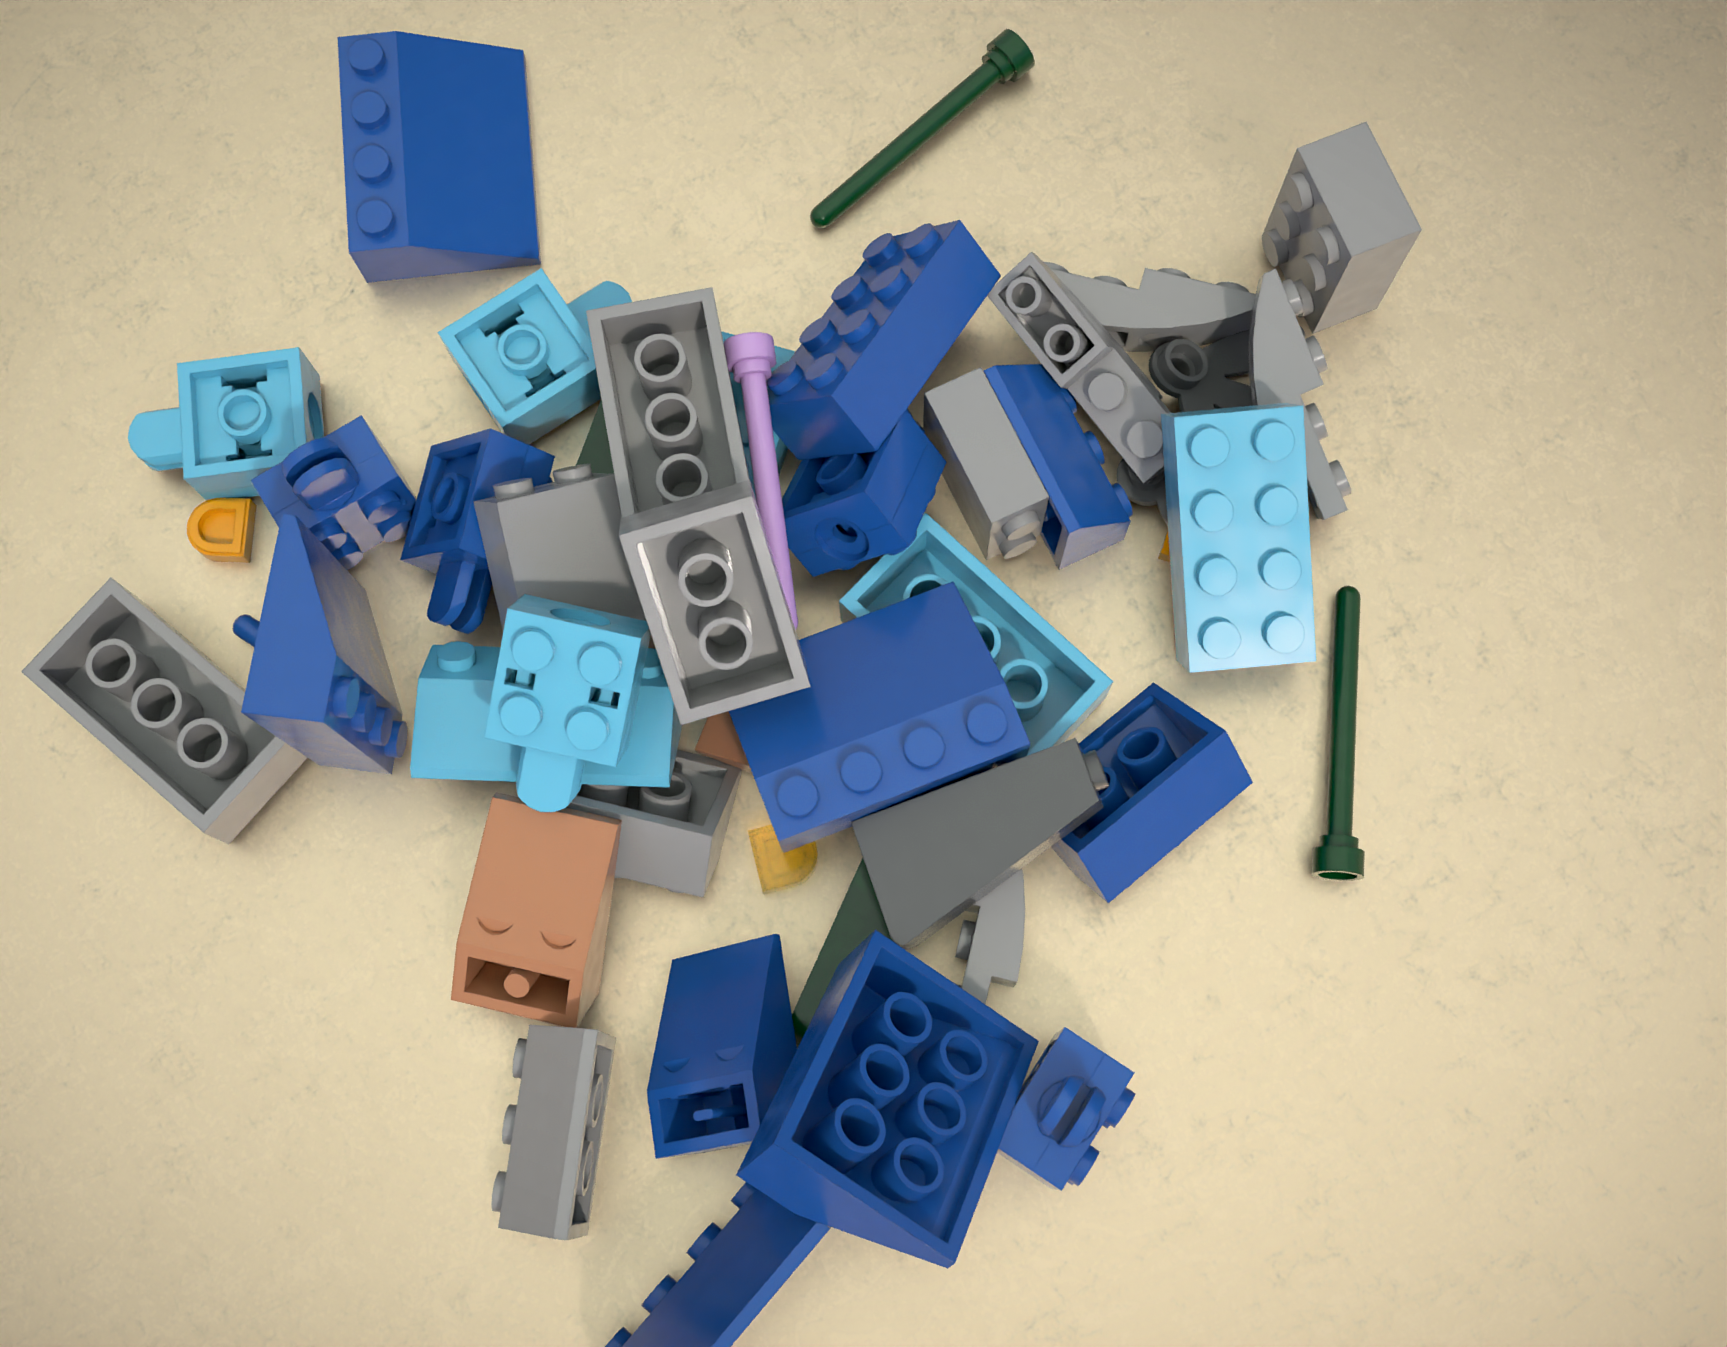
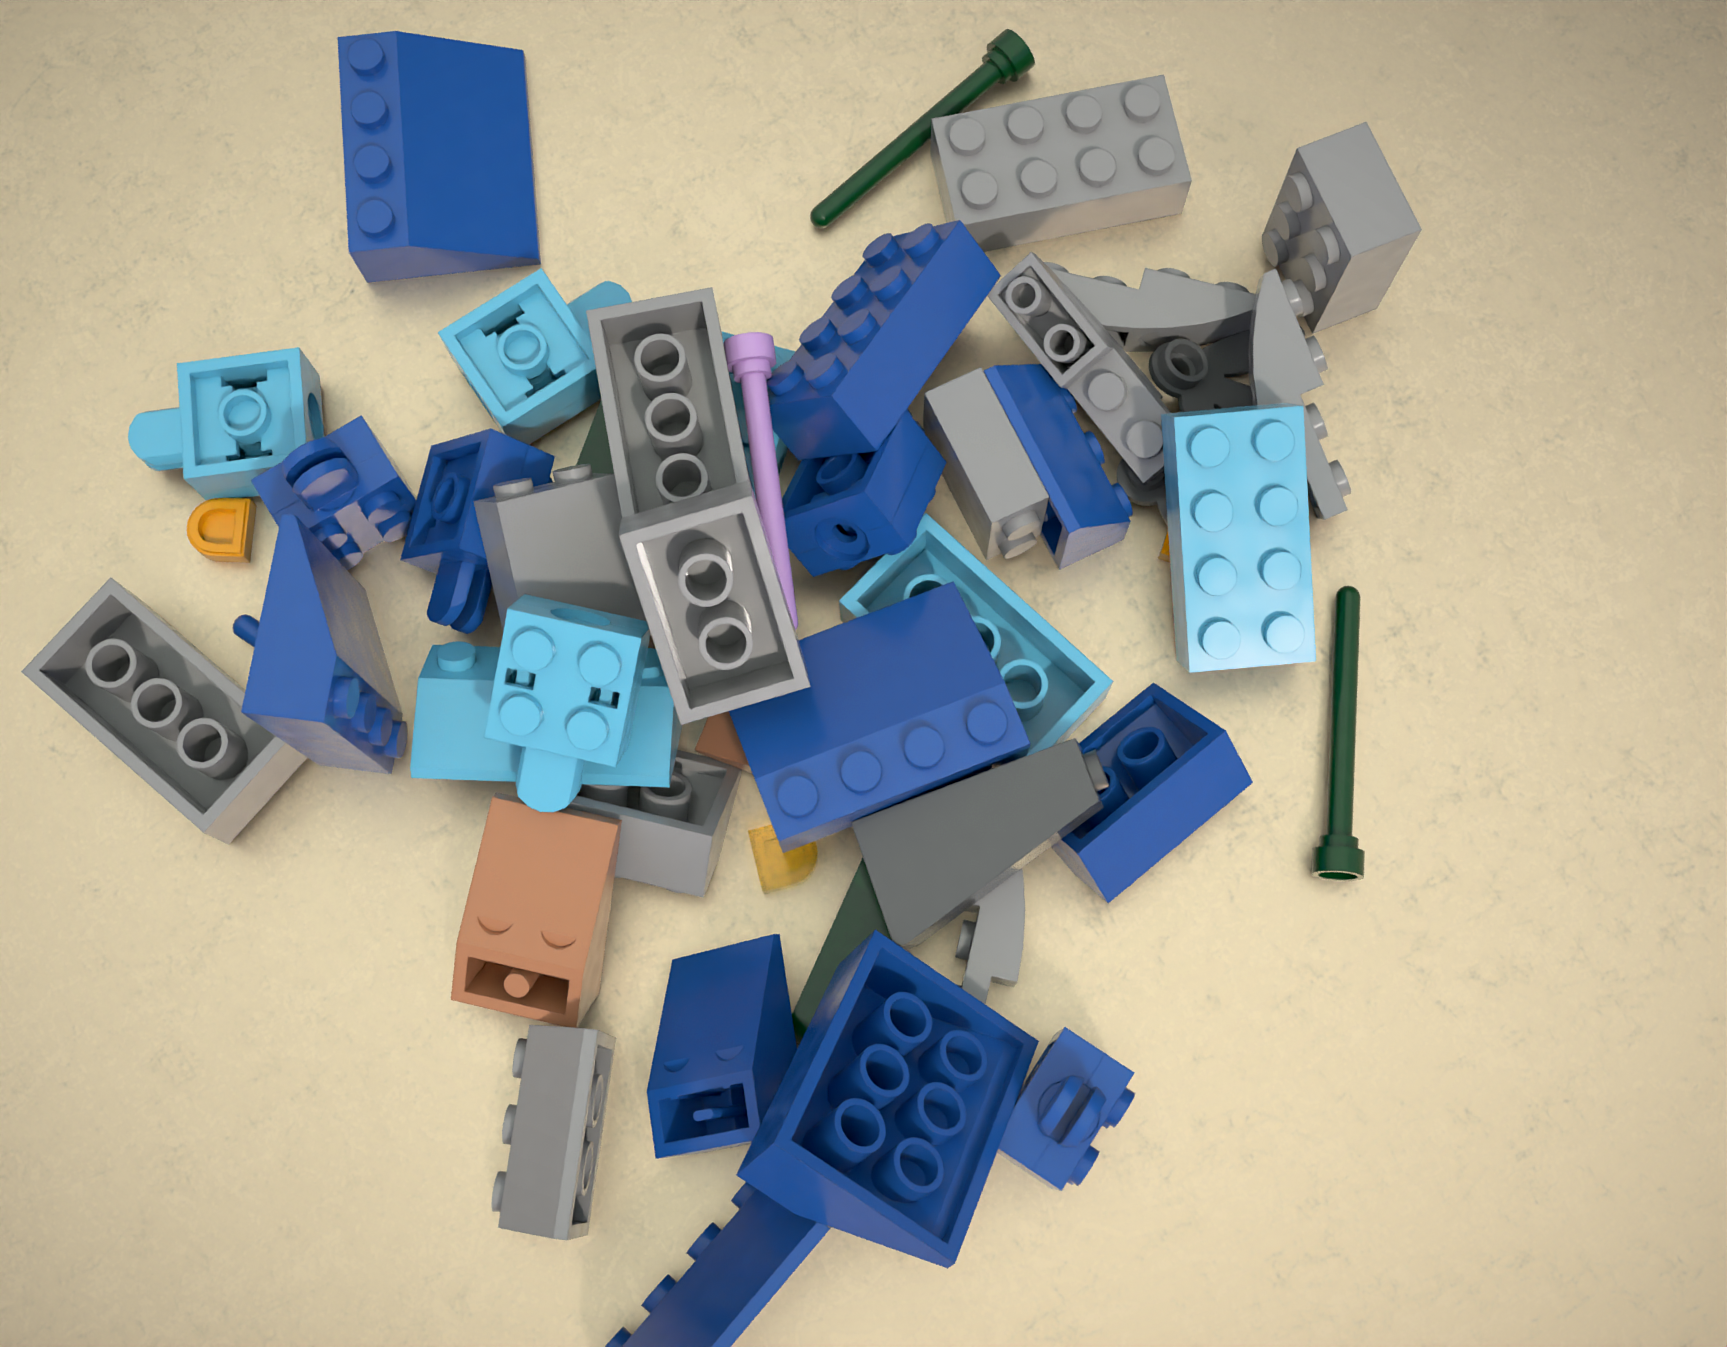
(1061, 164): none -> light grey brick

